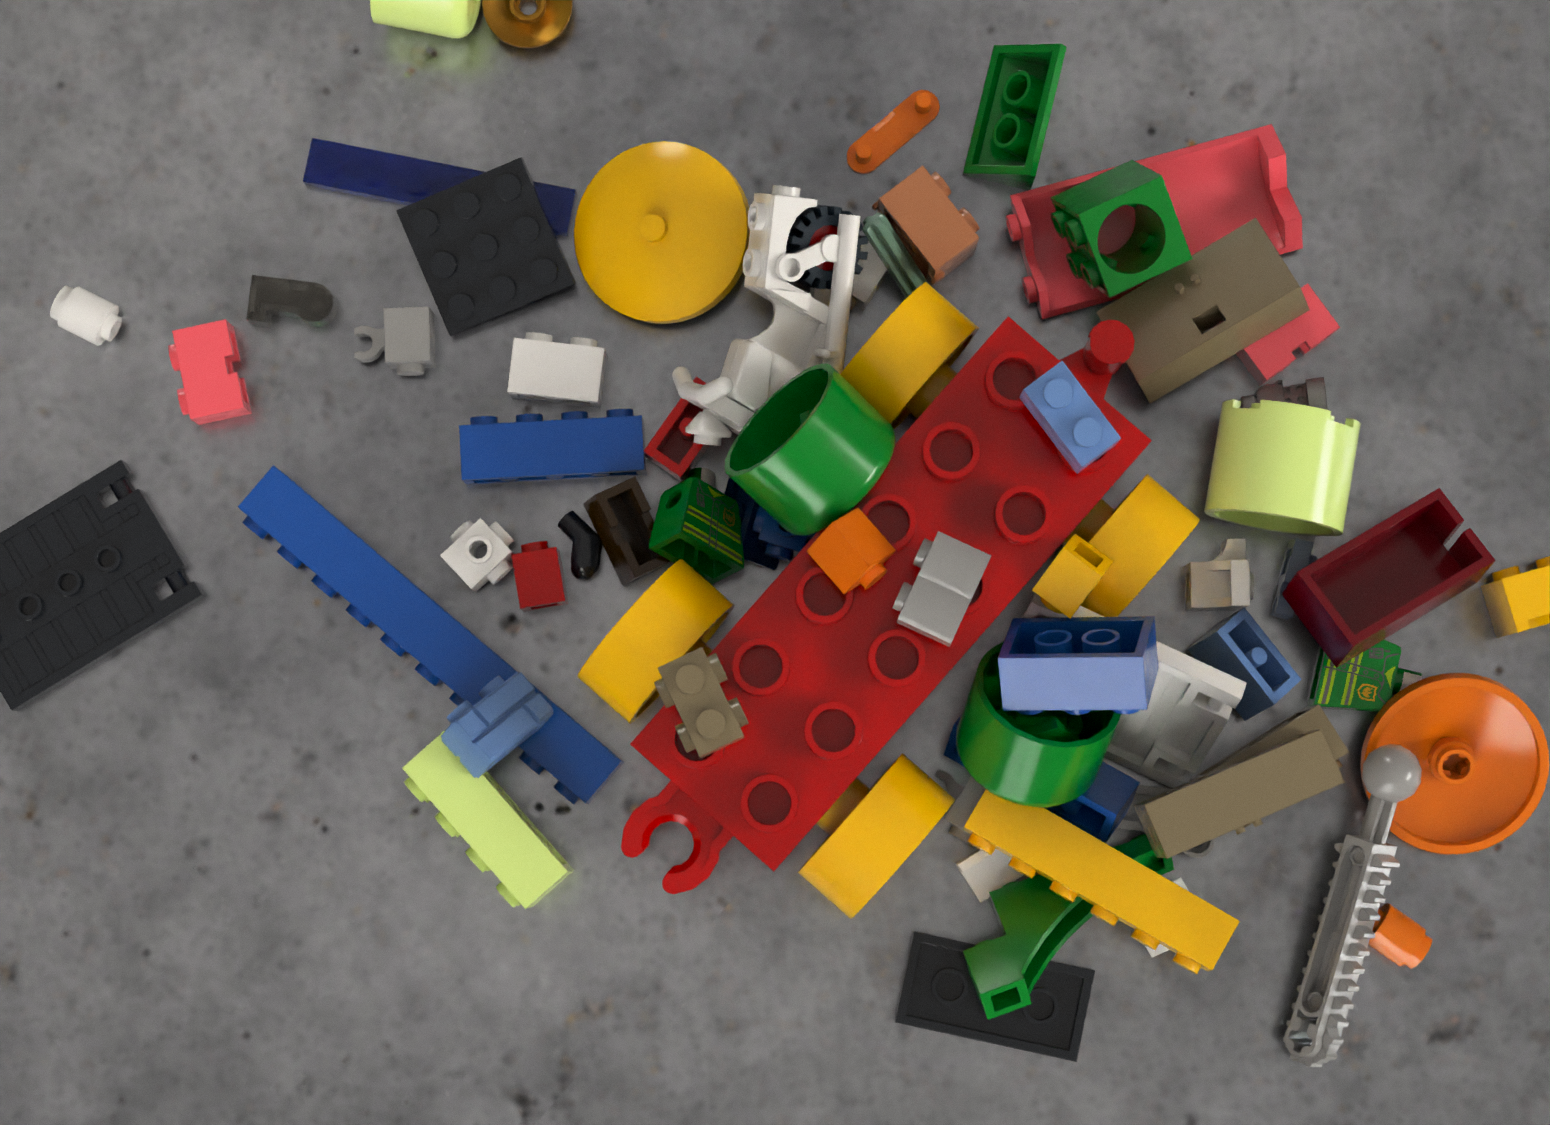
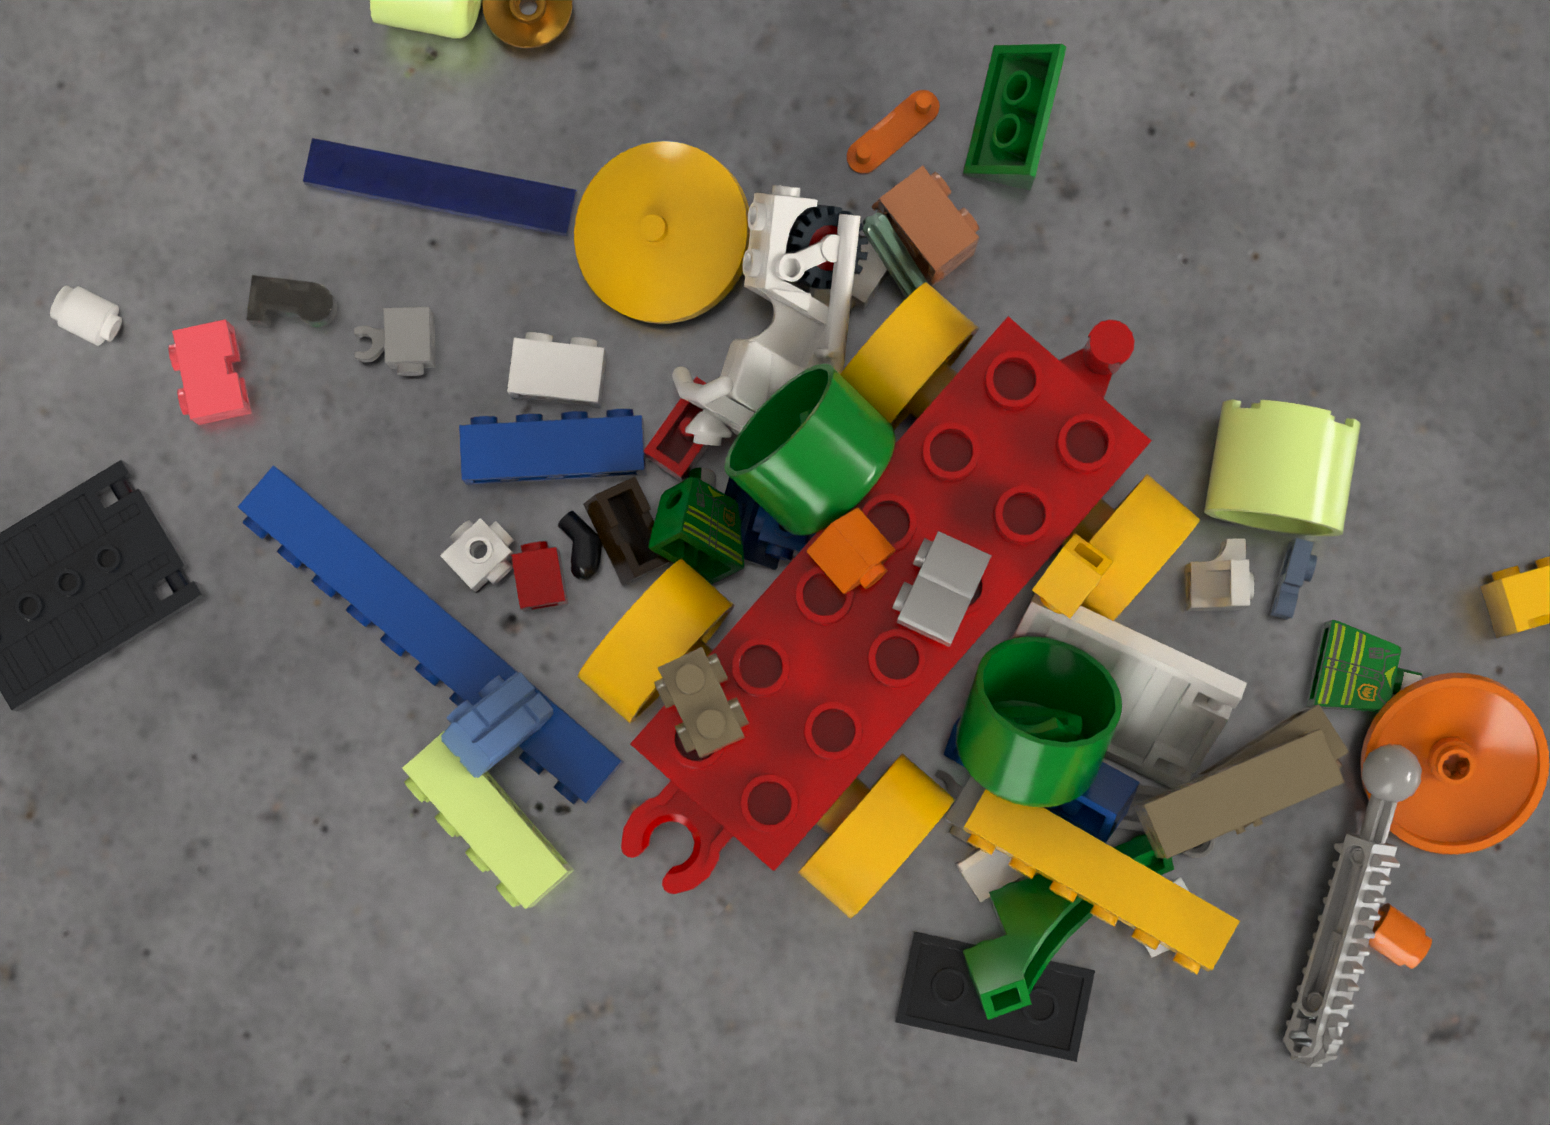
(486, 246): black plate -> none
(1069, 417): medium blue brick -> none
(1078, 664): brick -> none
(1155, 241): green brick -> none
(1206, 309): dark tan brick -> none
(1211, 190): coral cylinder -> none
(1247, 653): medium blue brick -> none
(1274, 351): coral brick -> none
(1309, 393): light grey piece -> none
(1387, 577): dark red piece -> none

